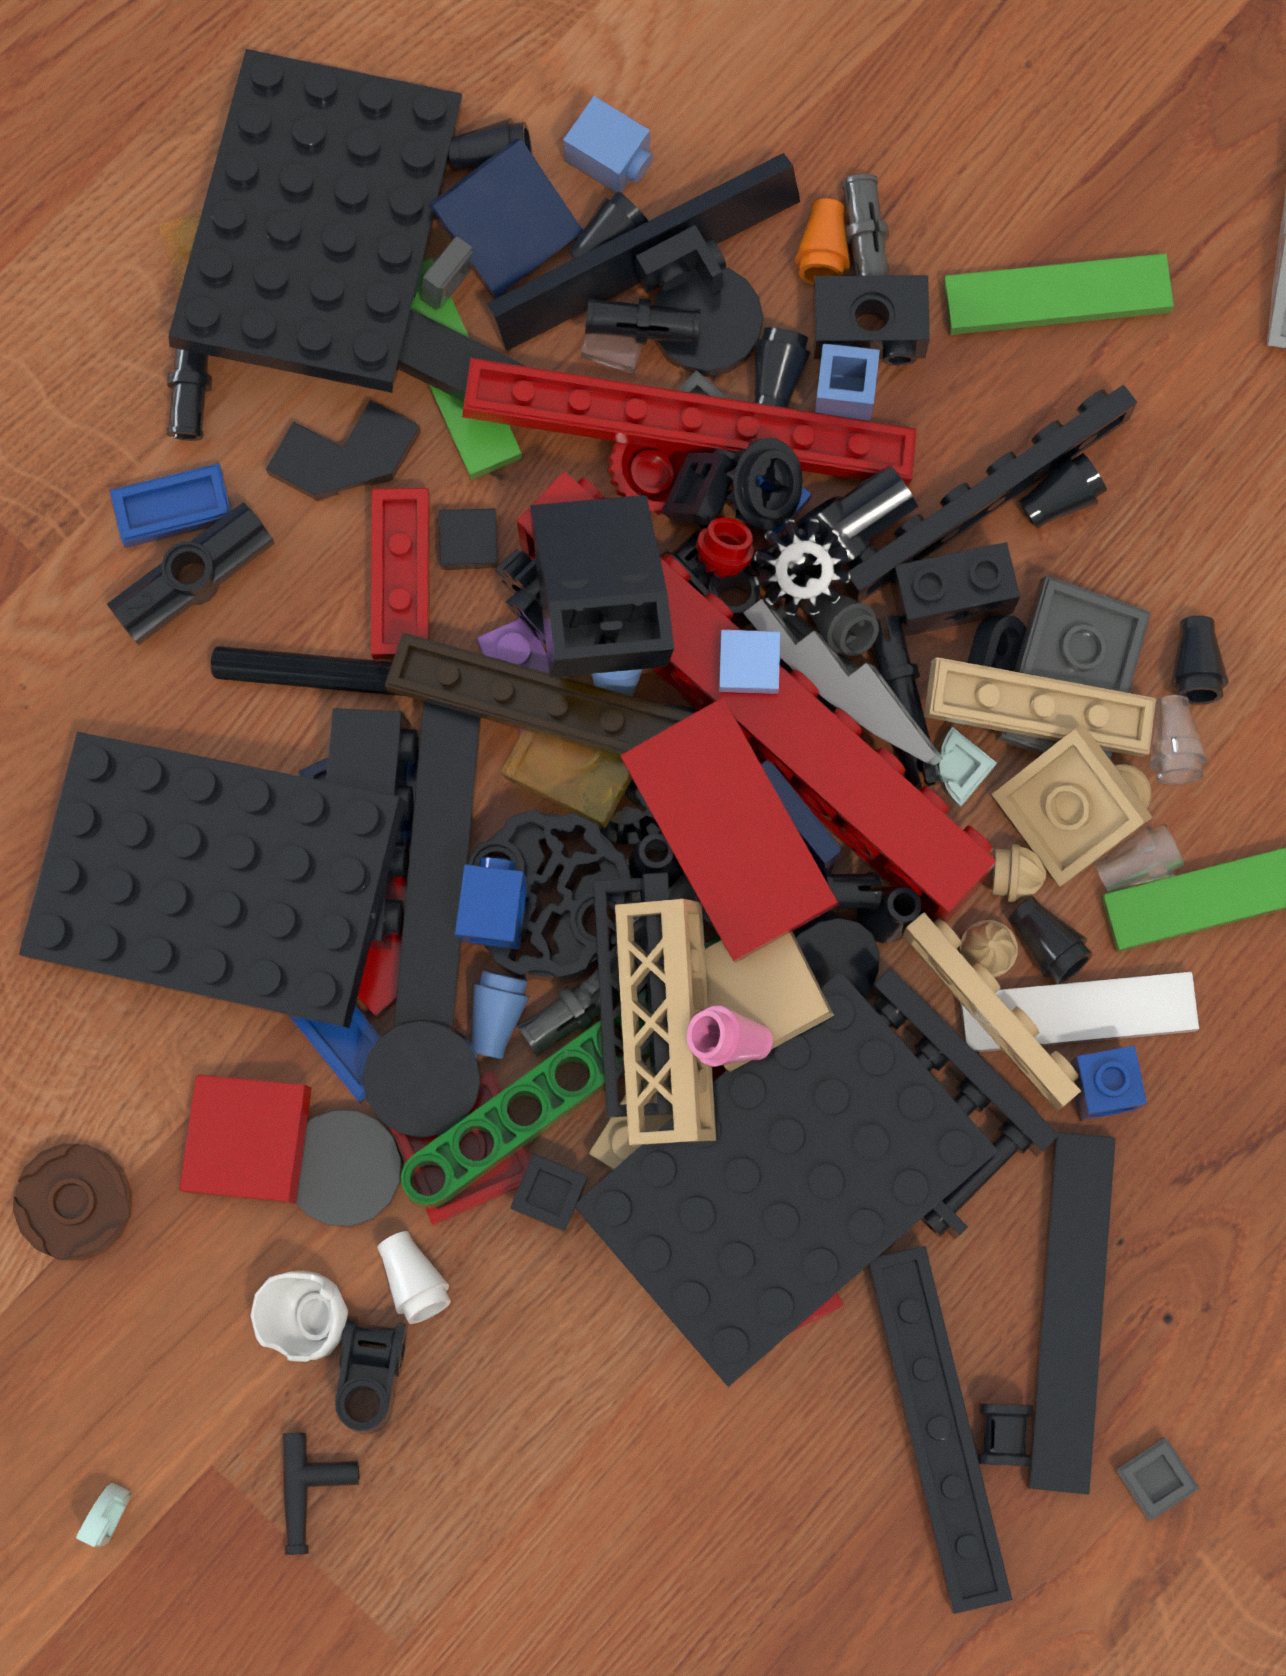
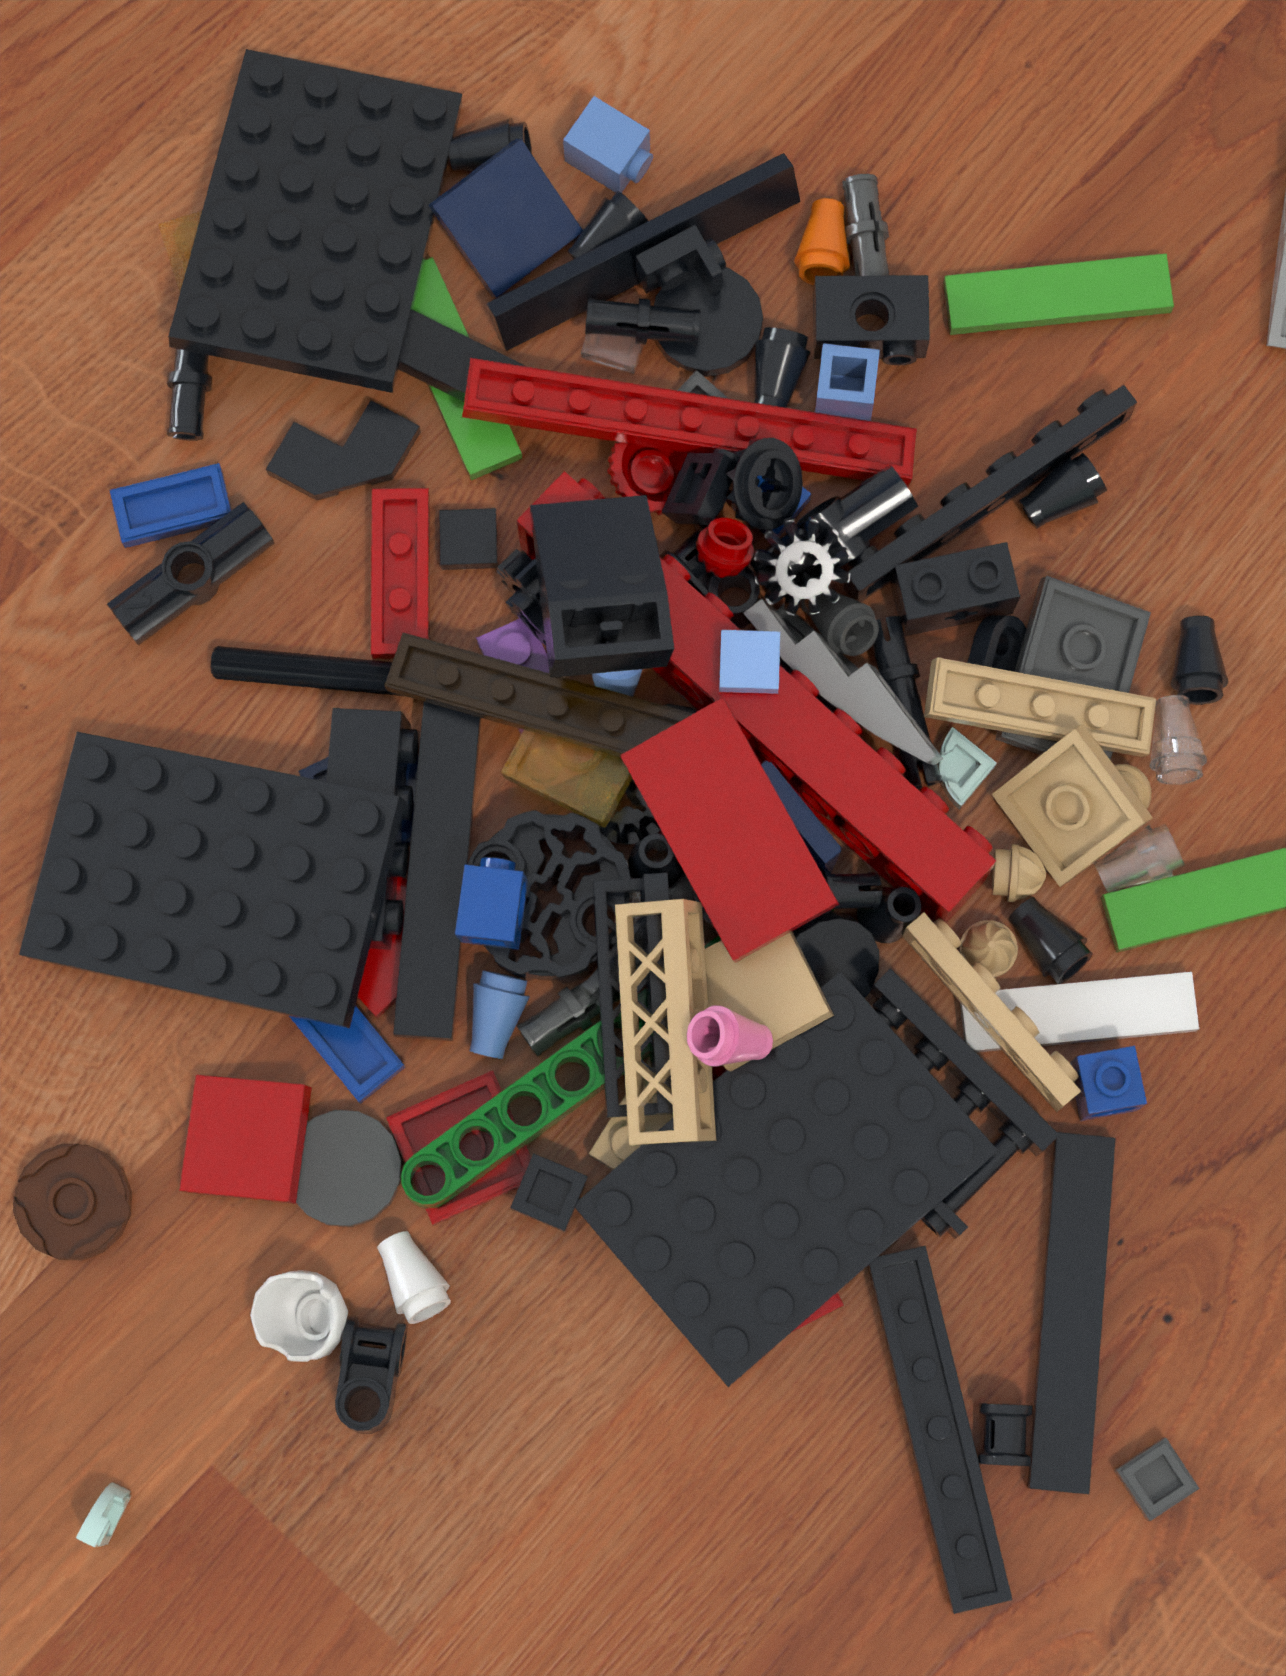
(299, 1476): black piece -> none
(422, 1077): black tile -> none
(446, 273): dark grey tile -> none

